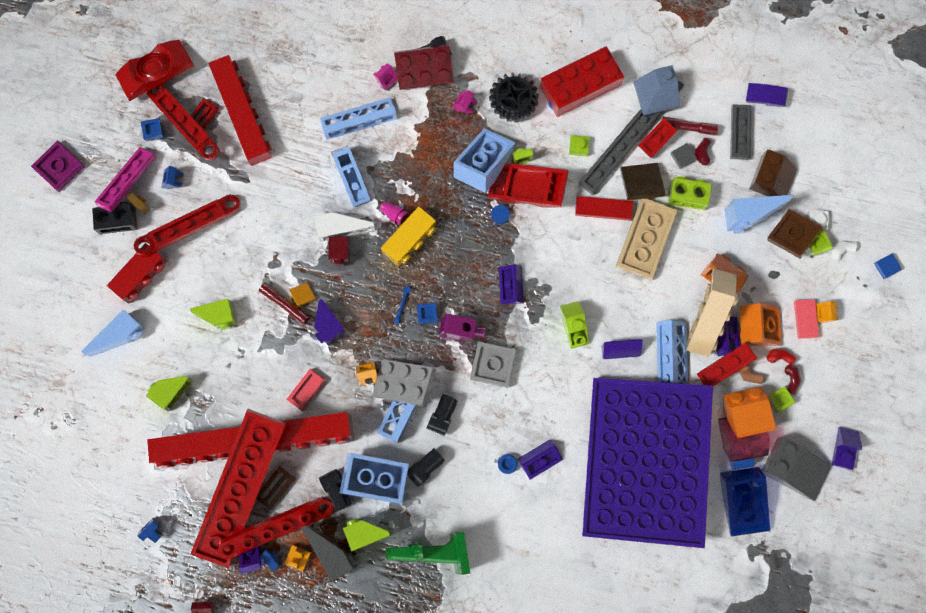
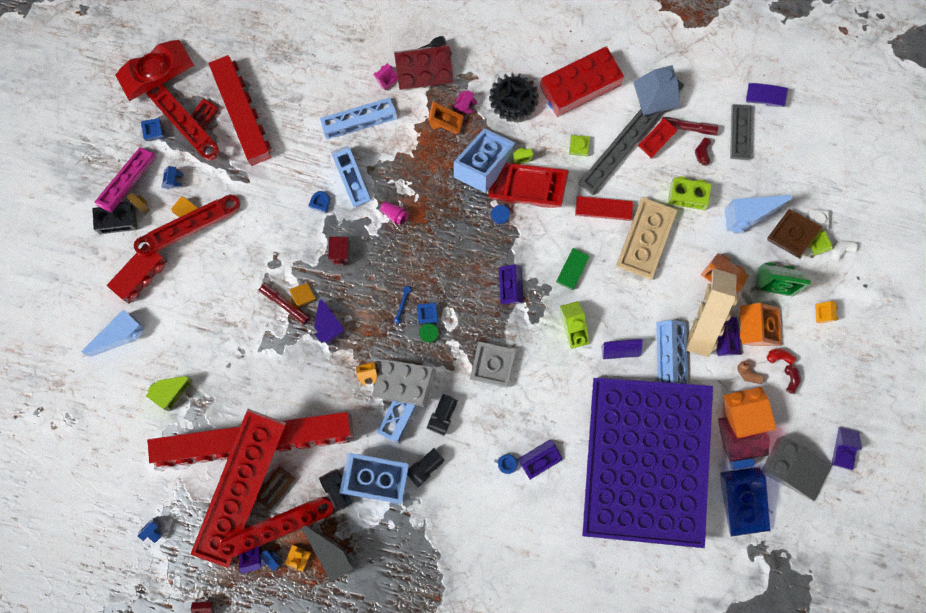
(58, 166): magenta tile -> none
(183, 207): none -> light orange slope
(217, 313): lime slope -> none
(306, 389): coral tile -> none
(320, 201): none -> blue tile
(340, 226): white slope -> none
(362, 533): lime slope -> none
(409, 237): yellow brick -> none
(428, 333): none -> green tile
(445, 118): none -> orange slope
(452, 329): magenta torso -> none
(452, 553): green piece -> none
(572, 269): none -> green tile
(642, 181): dark brown tile -> none
(683, 155): dark grey tile -> none
(727, 365): red tile -> none
(773, 174): reddish brown slope -> none
(780, 279): none -> green slope
(780, 399): lime plate -> none
(806, 319): coral tile -> none
(887, 266): blue tile -> none

